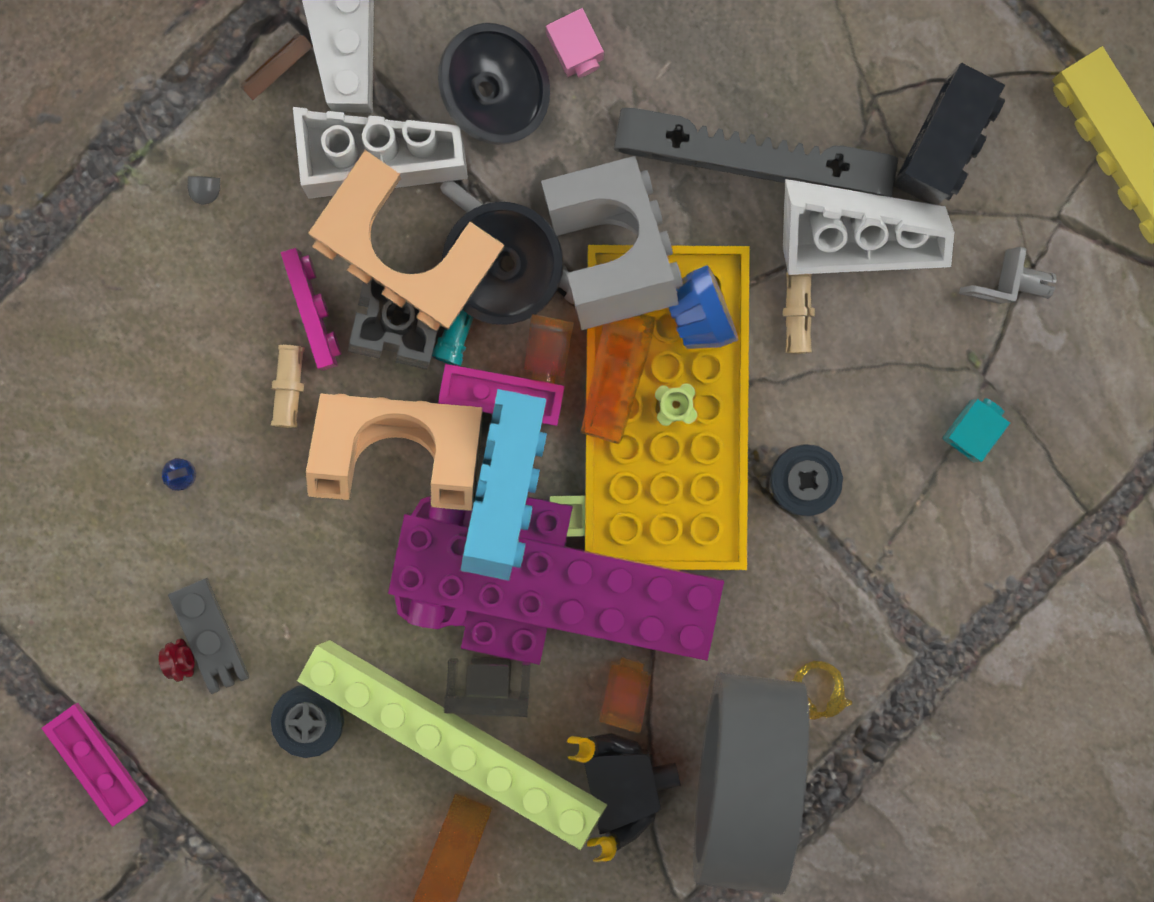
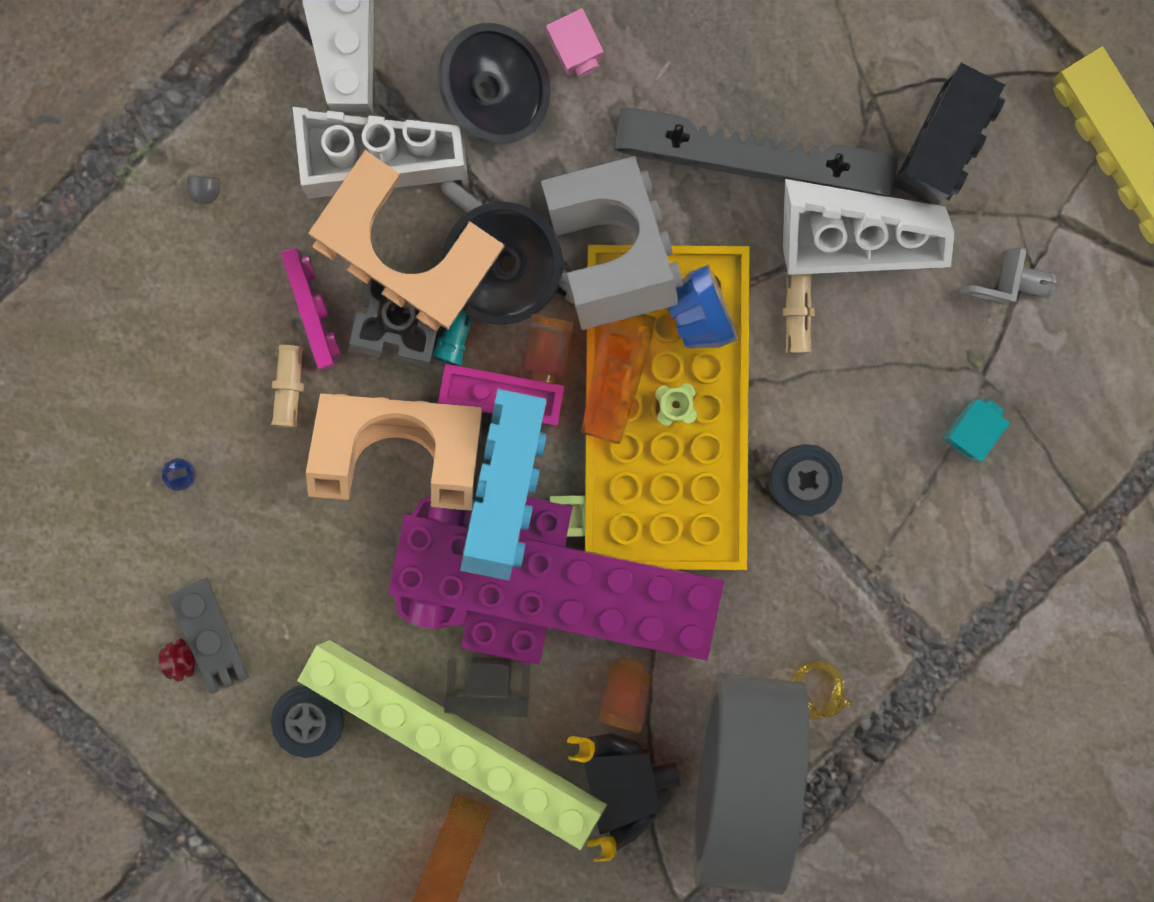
(94, 764): dark pink plate -> none
(276, 65): reddish brown tile -> none

